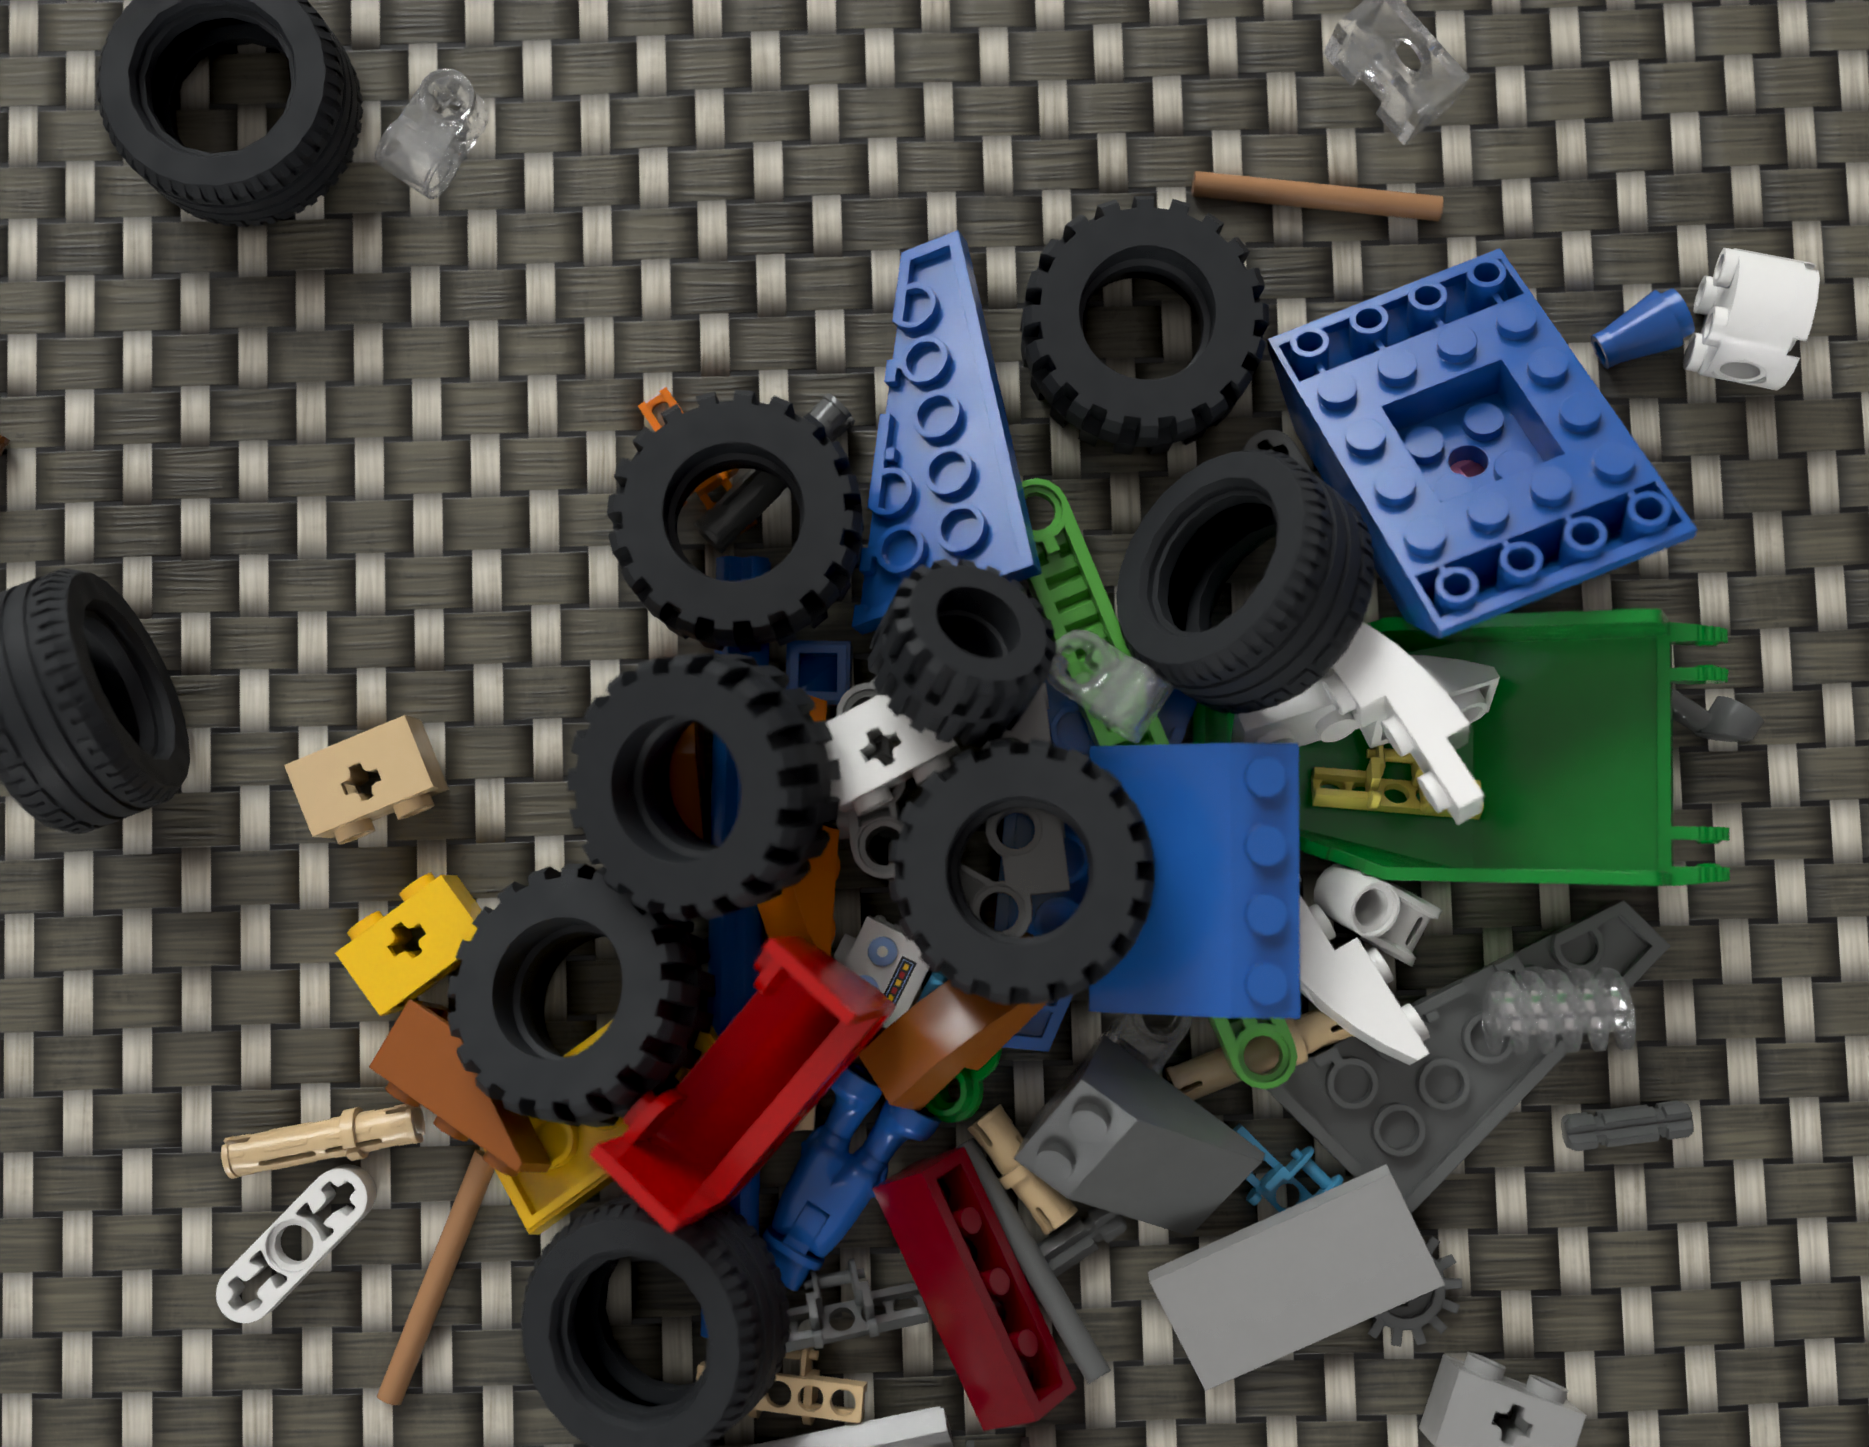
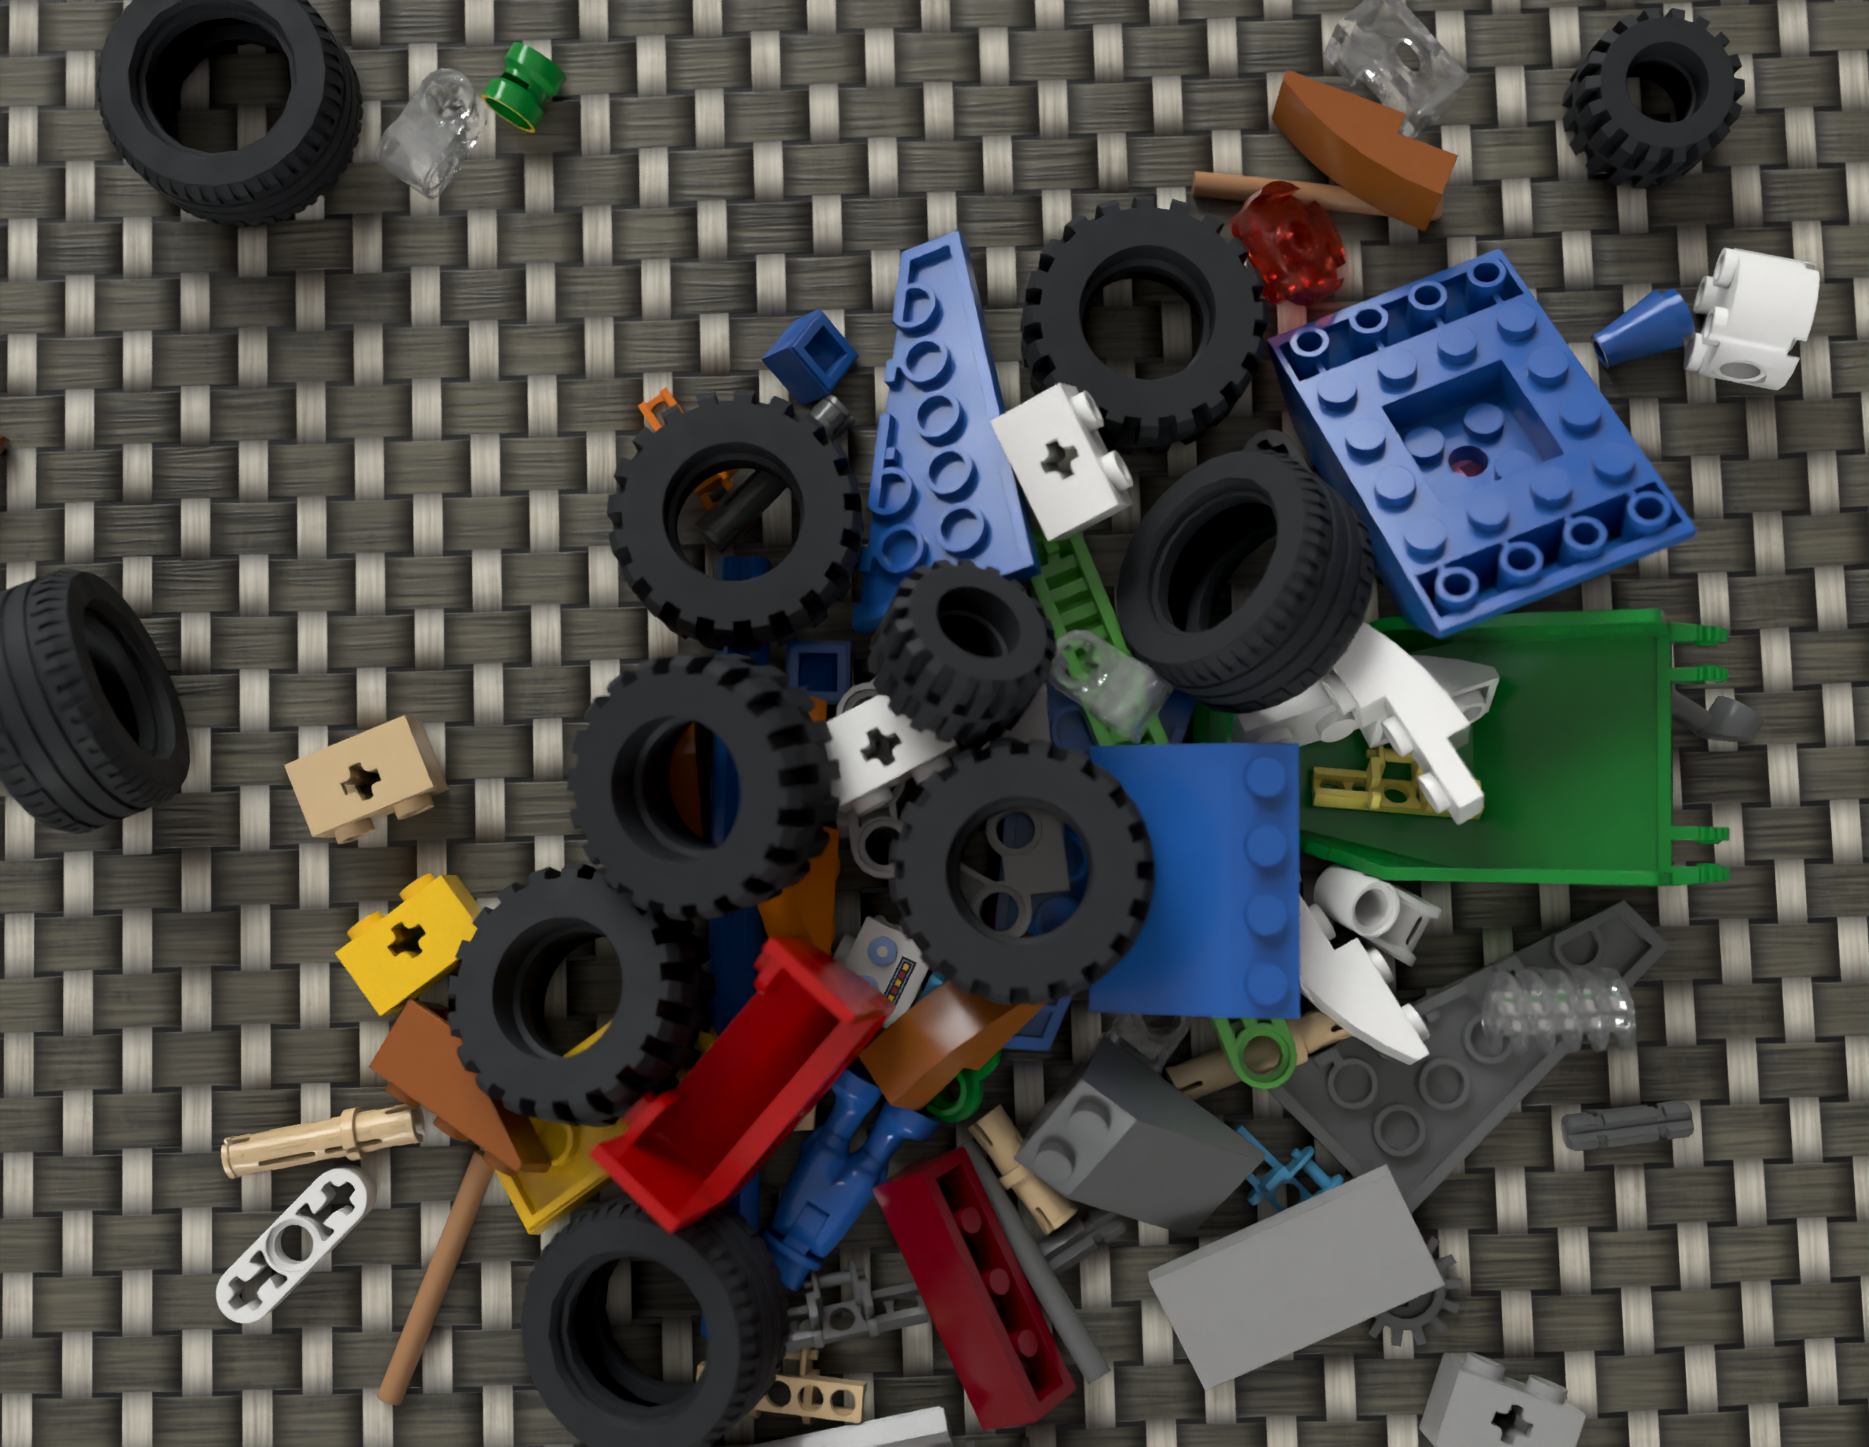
(524, 87): none -> green wheel
(810, 357): none -> blue slope
(1034, 445): none -> white brick
(1290, 245): none -> clear red plate
(1362, 148): none -> dark orange slope
(1684, 63): none -> black tyre

